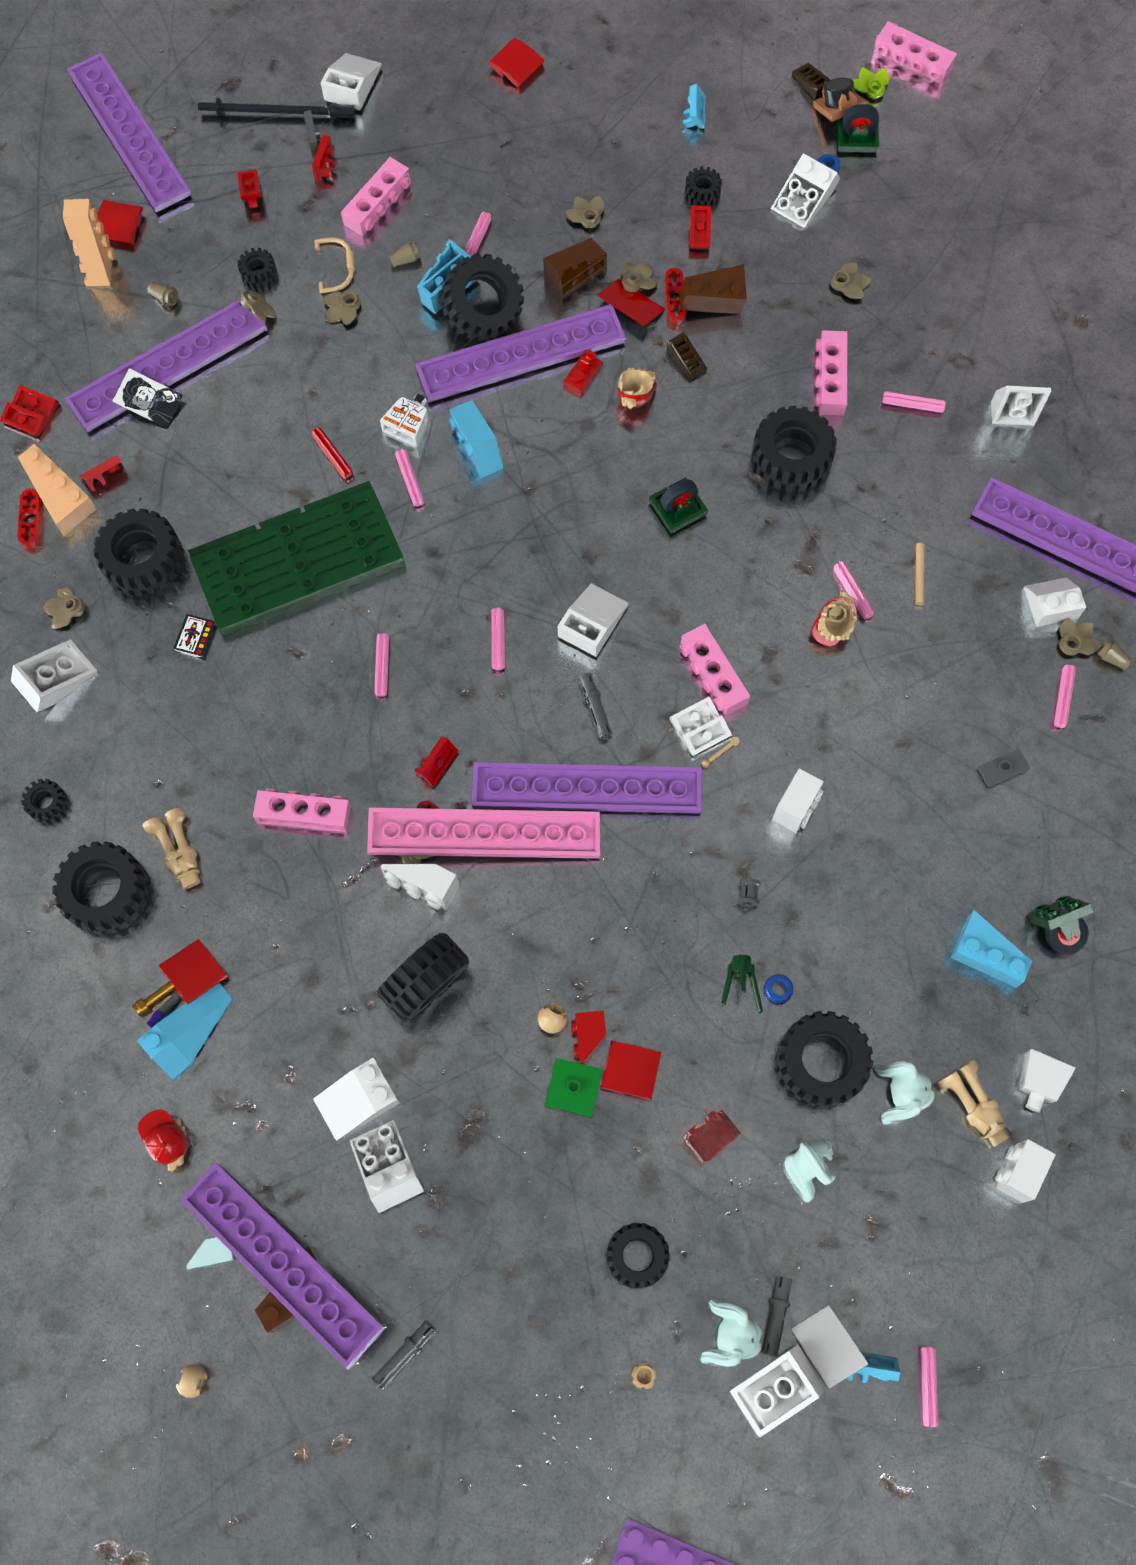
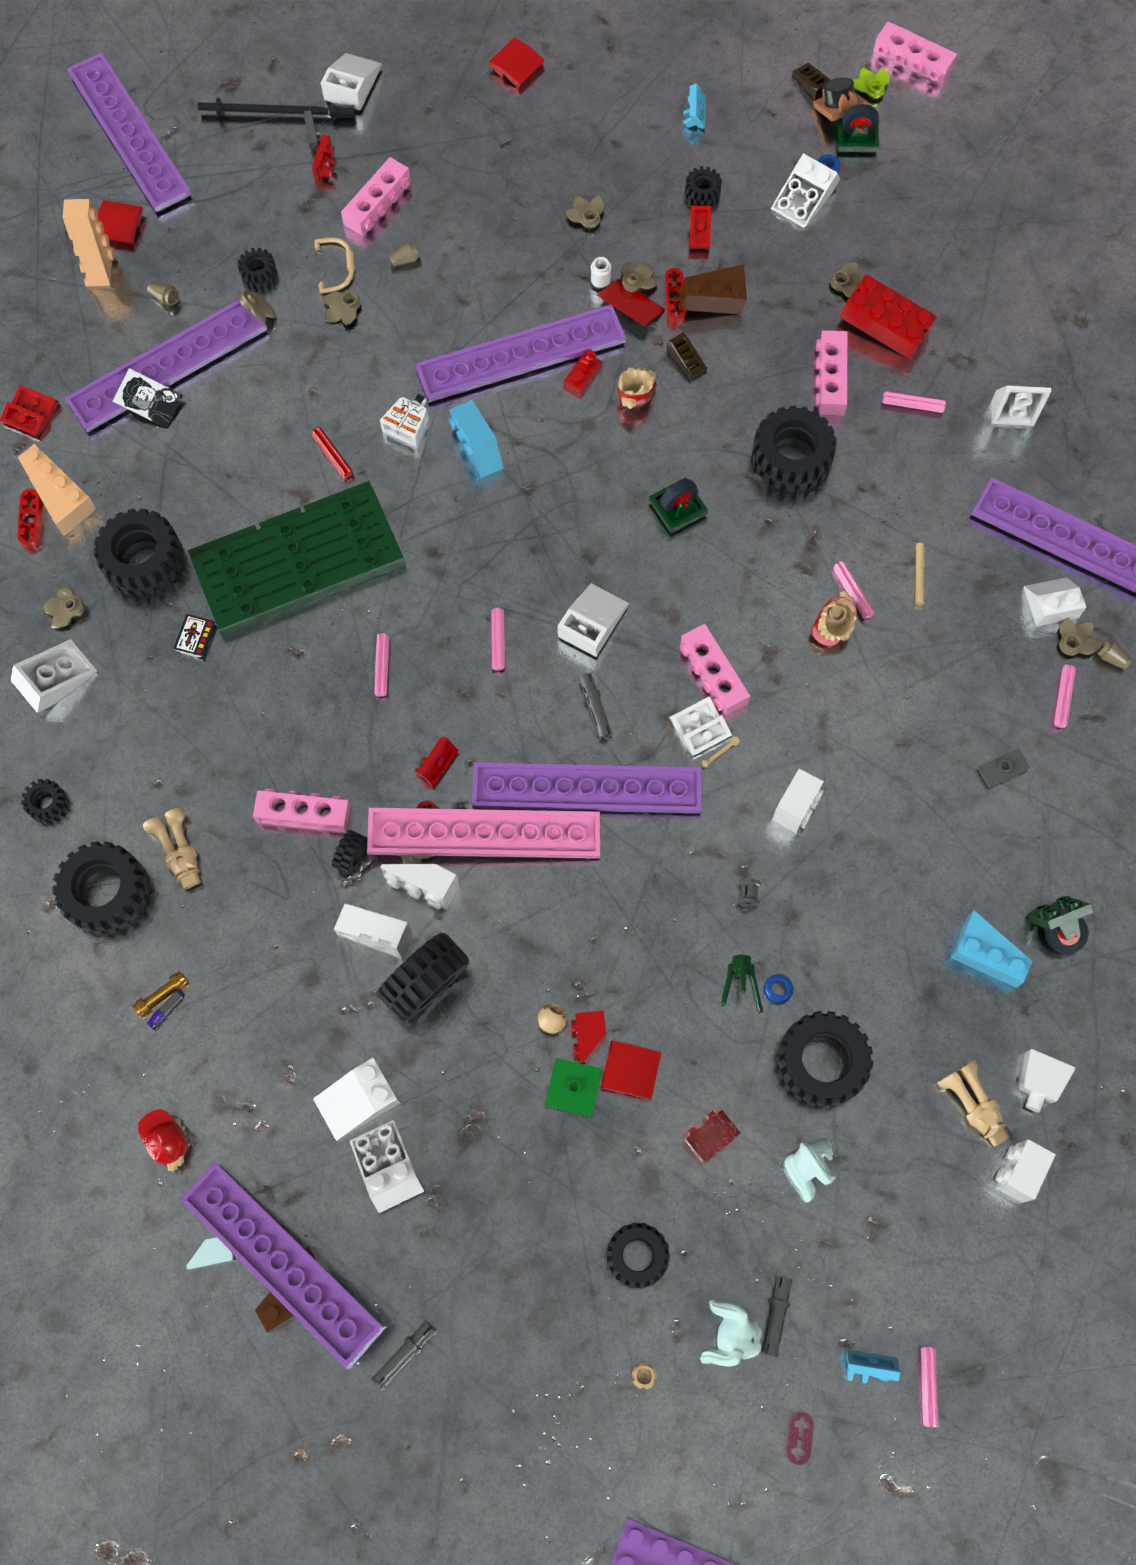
(109, 466): red plate -> none
(181, 1034): medium azure wedge -> none
(191, 1381): tan piece -> none
(192, 971): red slope -> none
(249, 187): red plate -> none
(349, 852): none -> black tyre
(373, 929): none -> white wedge
(409, 477): bright pink axle -> none
(432, 282): medium azure wedge -> none
(478, 233): bright pink axle -> none
(503, 282): black tyre -> none
(573, 266): reddish brown wedge -> none
(601, 272): none -> white brick
(779, 1390): white slope -> none
(806, 1439): none -> clear pink beam
(829, 1346): white sticker -> none
(887, 316): none -> red piece
(909, 1090): light aqua hair -> none

